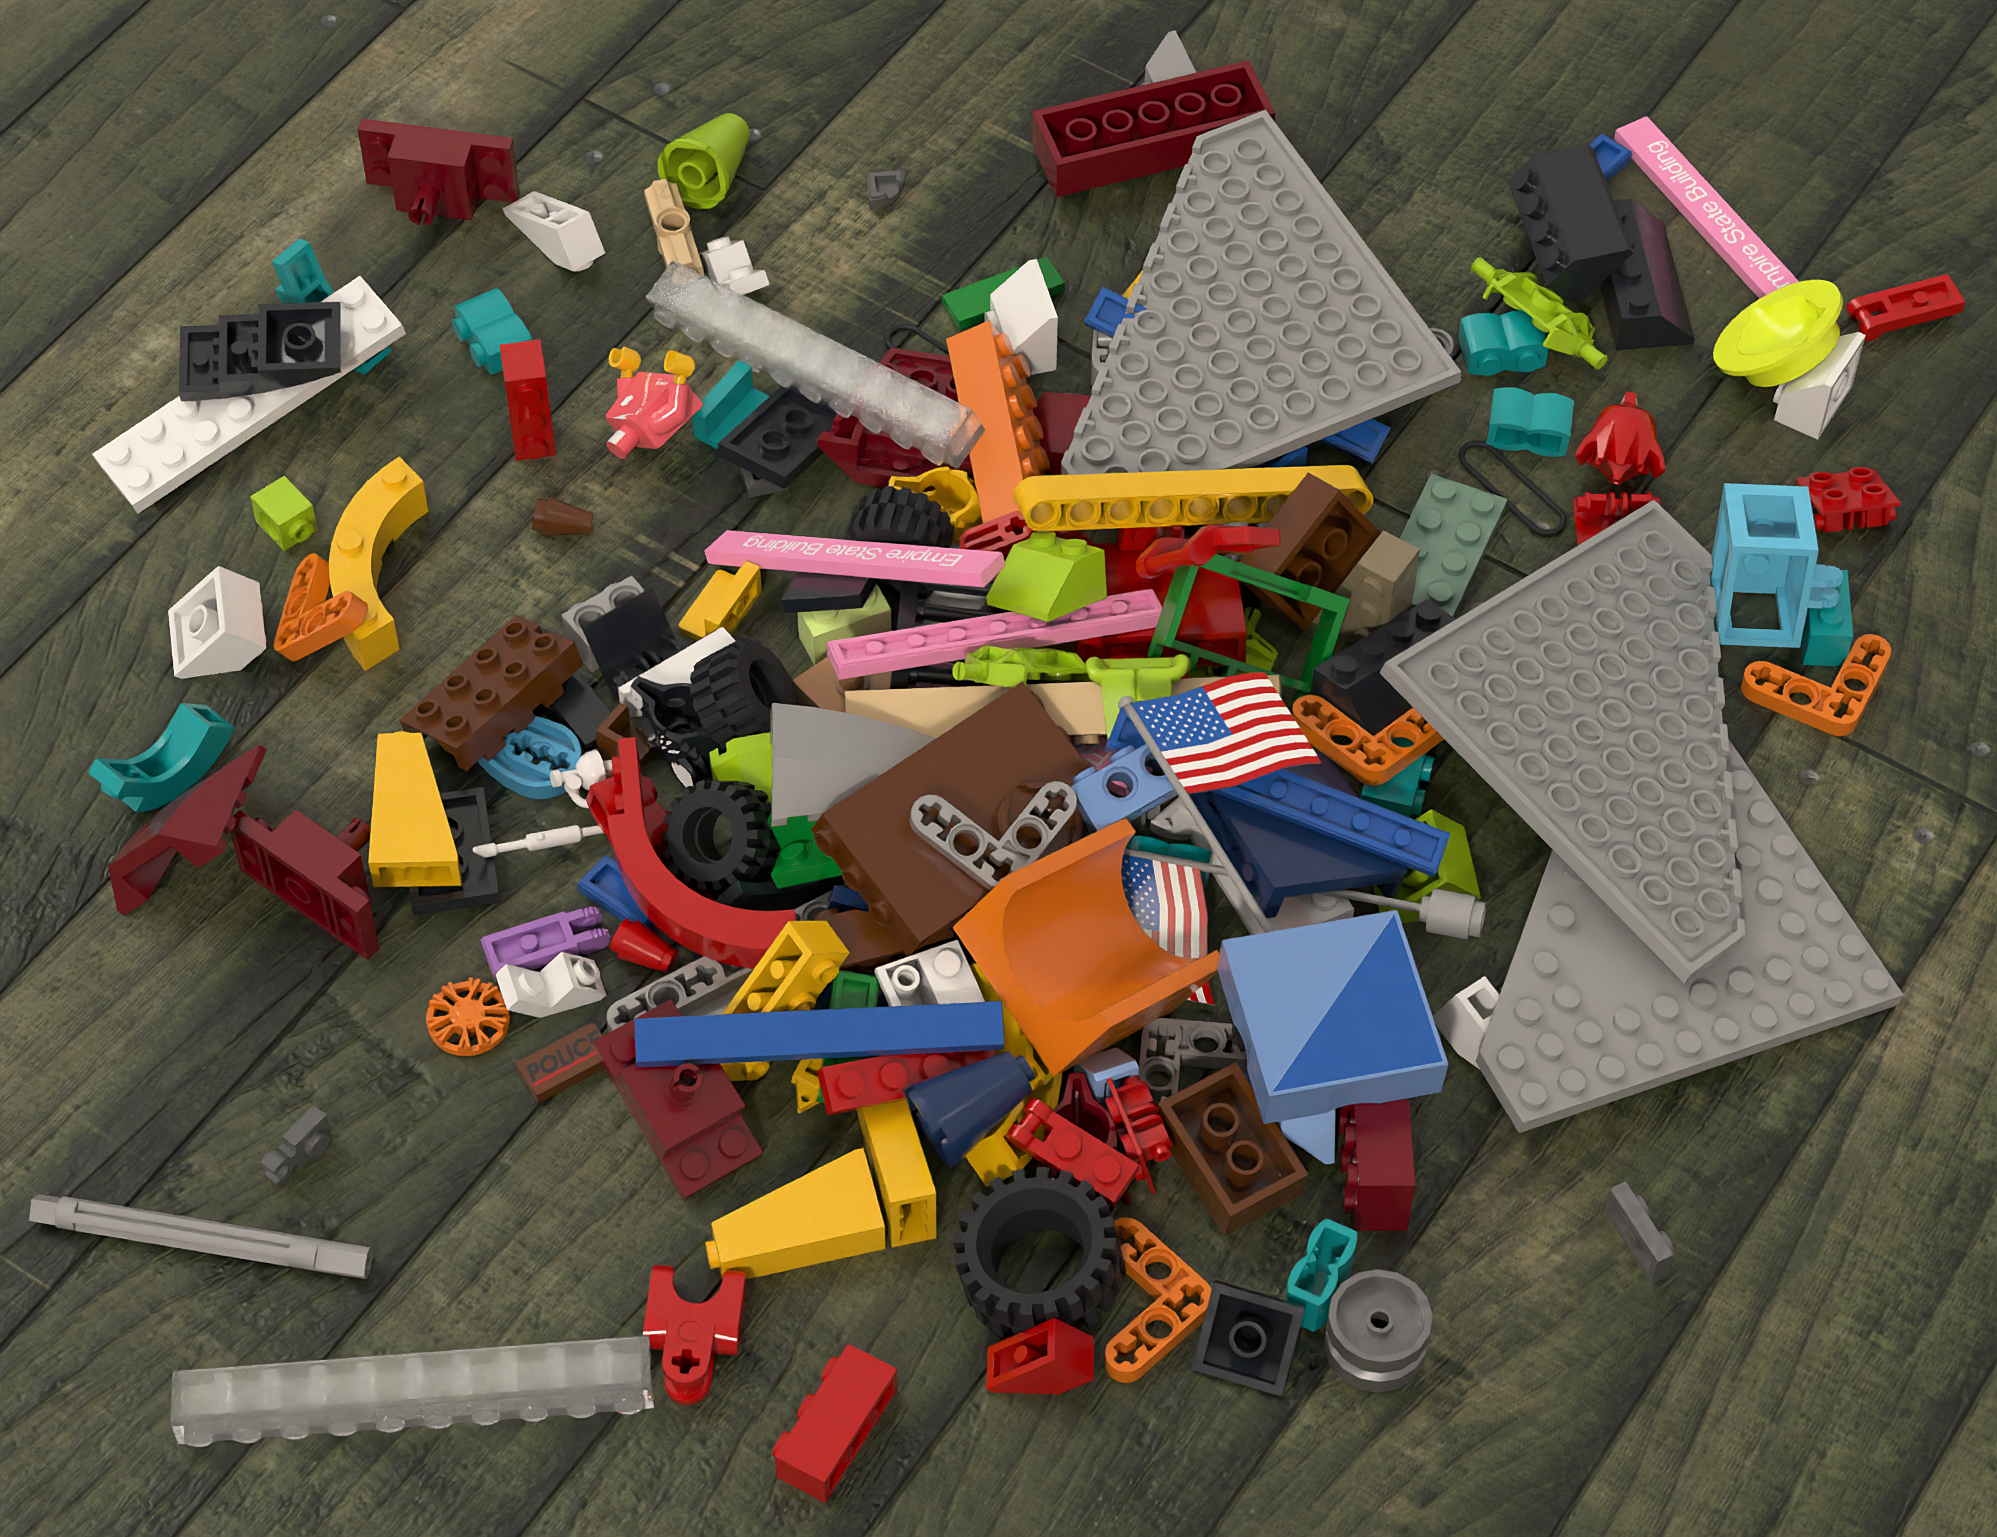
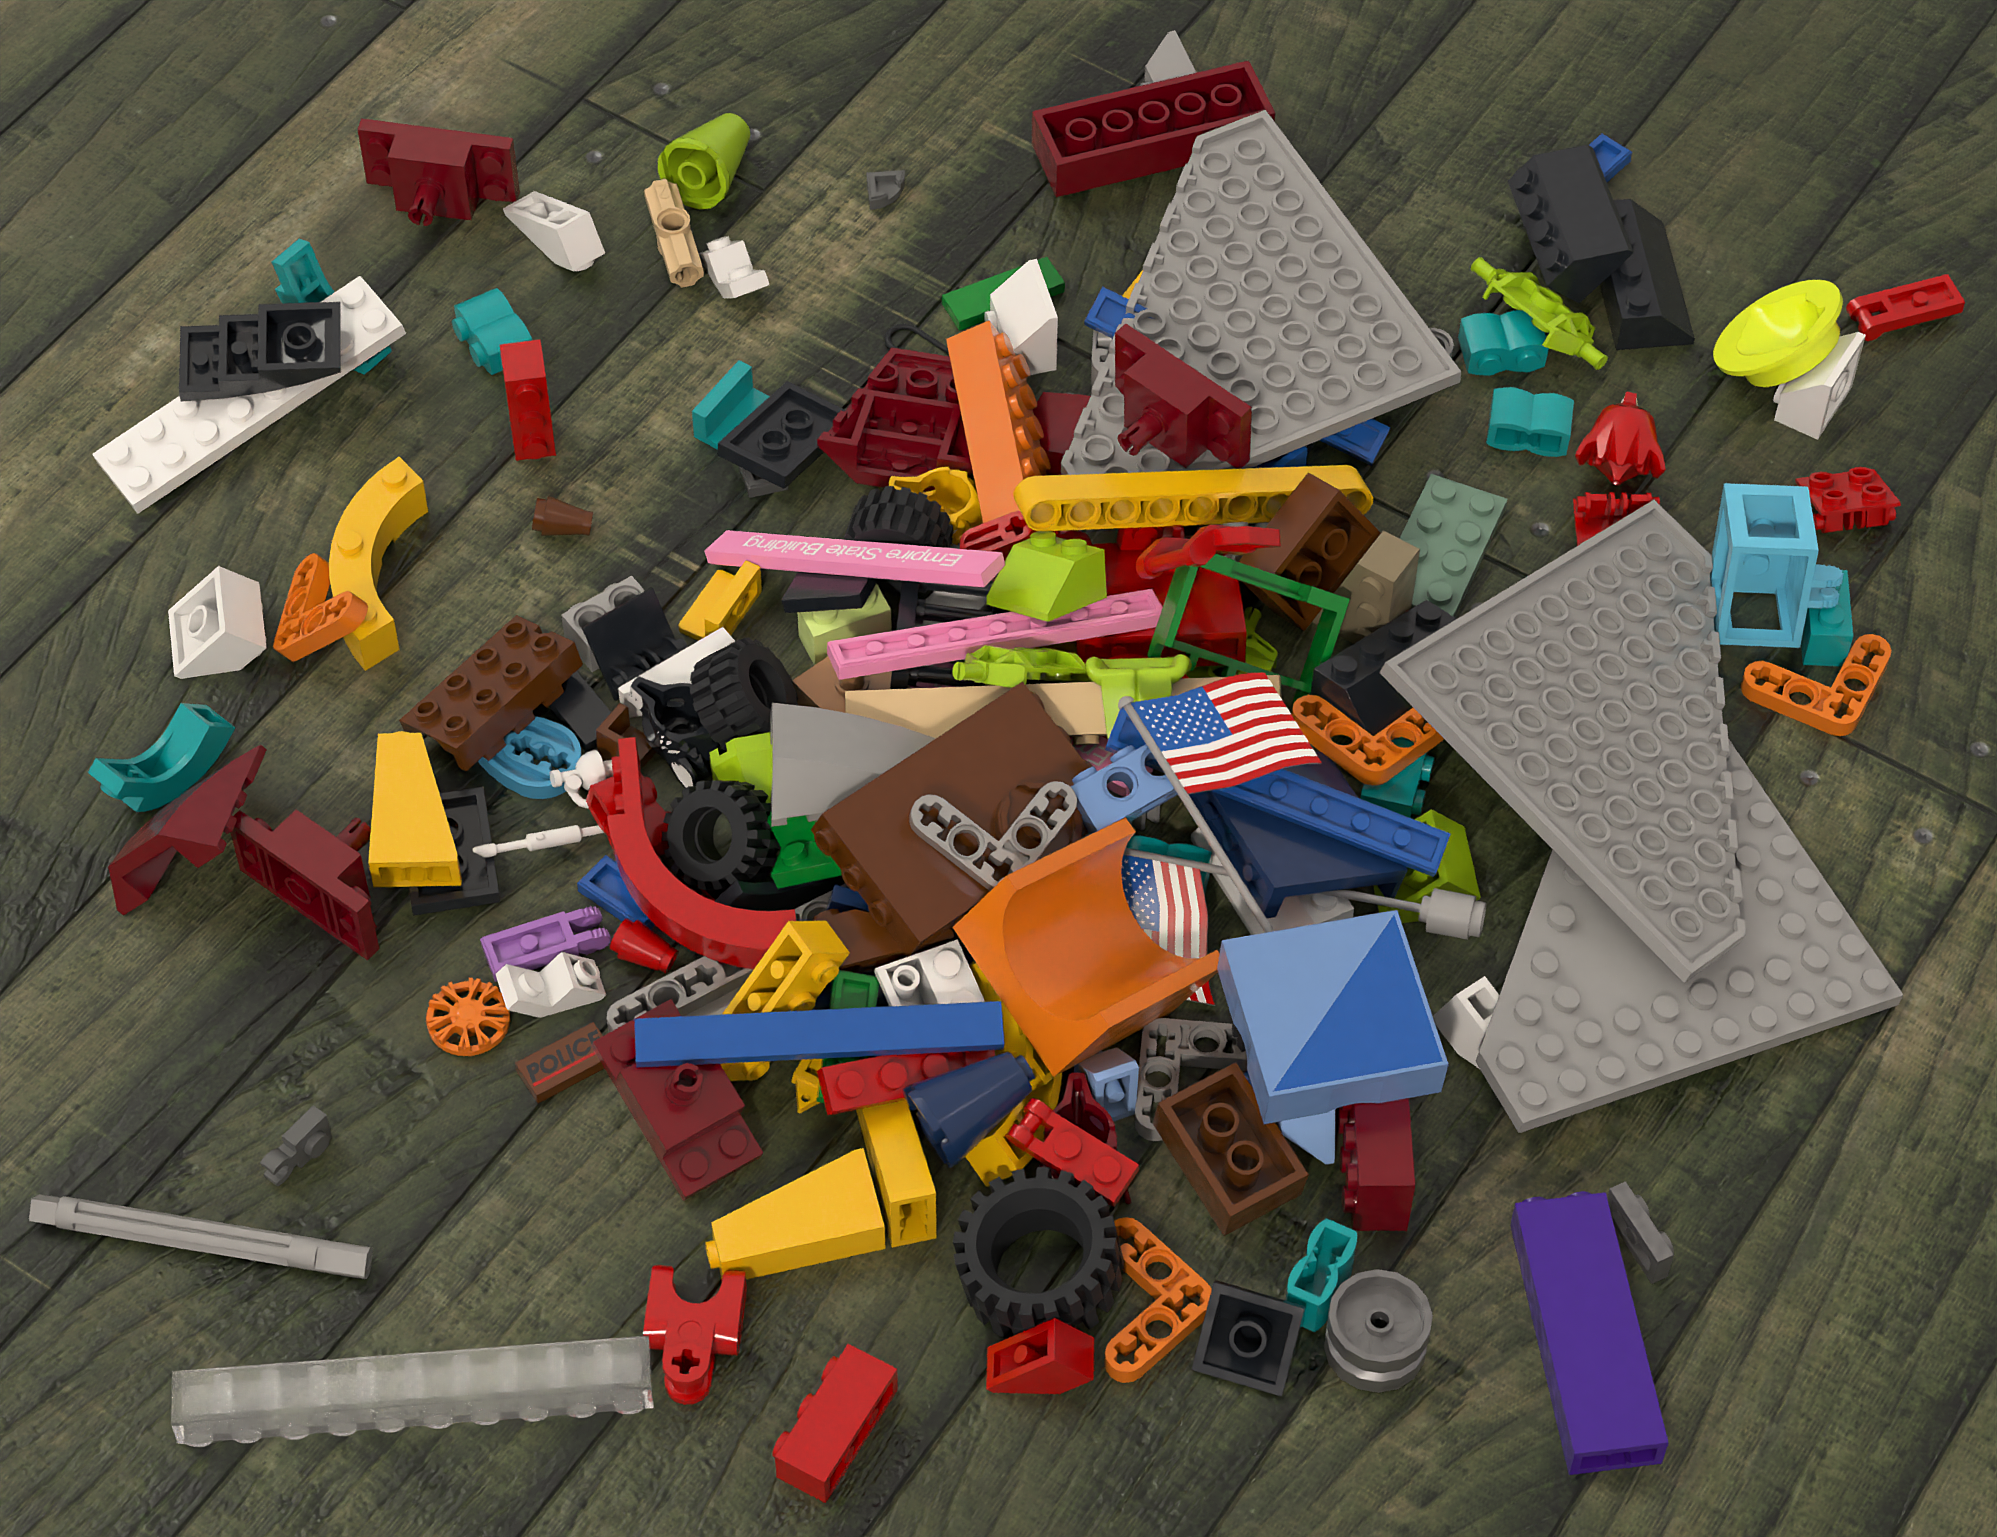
(284, 513): lime brick -> none
(649, 404): coral torso -> none
(815, 365): clear brick -> none
(1138, 1125): red hinge -> none
(1174, 822): white tile -> none
(1176, 405): none -> dark red brick
(1521, 476): black piece -> none
(1588, 1333): none -> dark purple brick
(1704, 207): bright pink tile -> none

